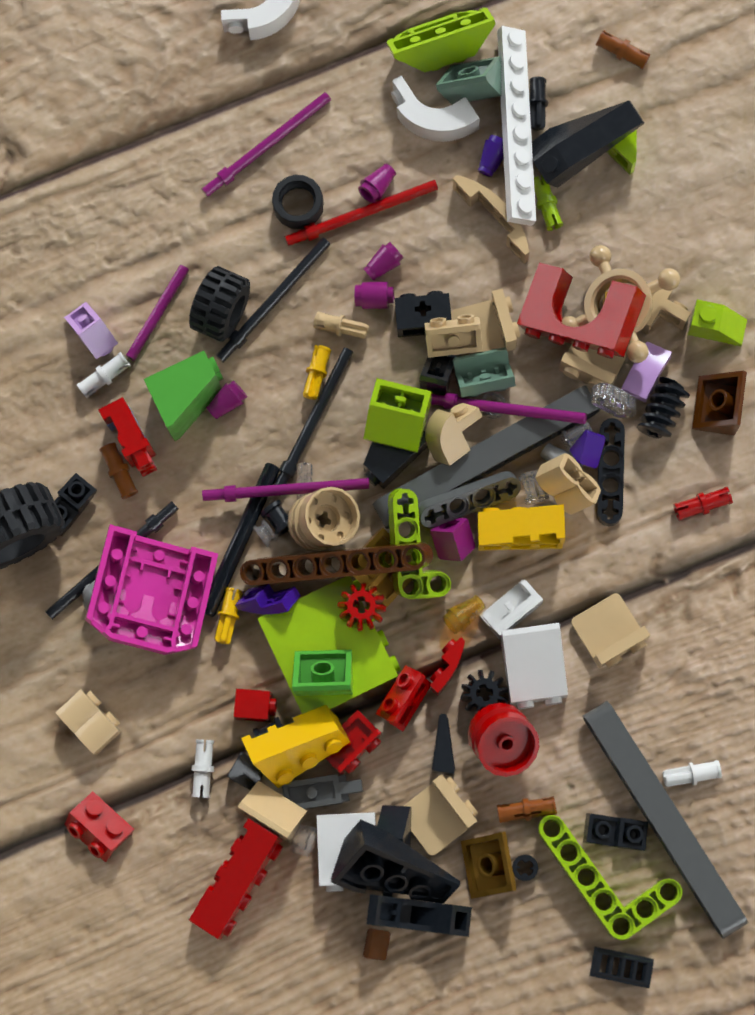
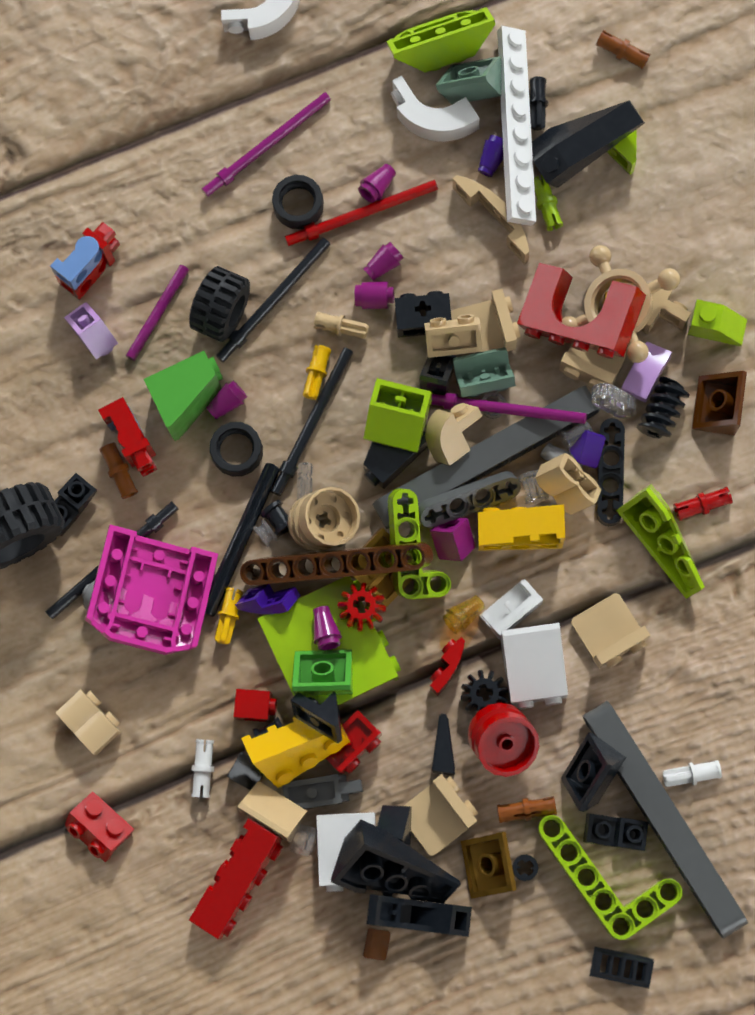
(87, 260): none -> hips
(103, 375): white pin -> none
(227, 430): none -> black tyre
(231, 493): magenta bar -> none
(322, 718): none -> black slope
(325, 629): none -> magenta cone
(404, 698): red bracket -> none
(591, 771): none -> black slope
(657, 530): none -> lime wedge

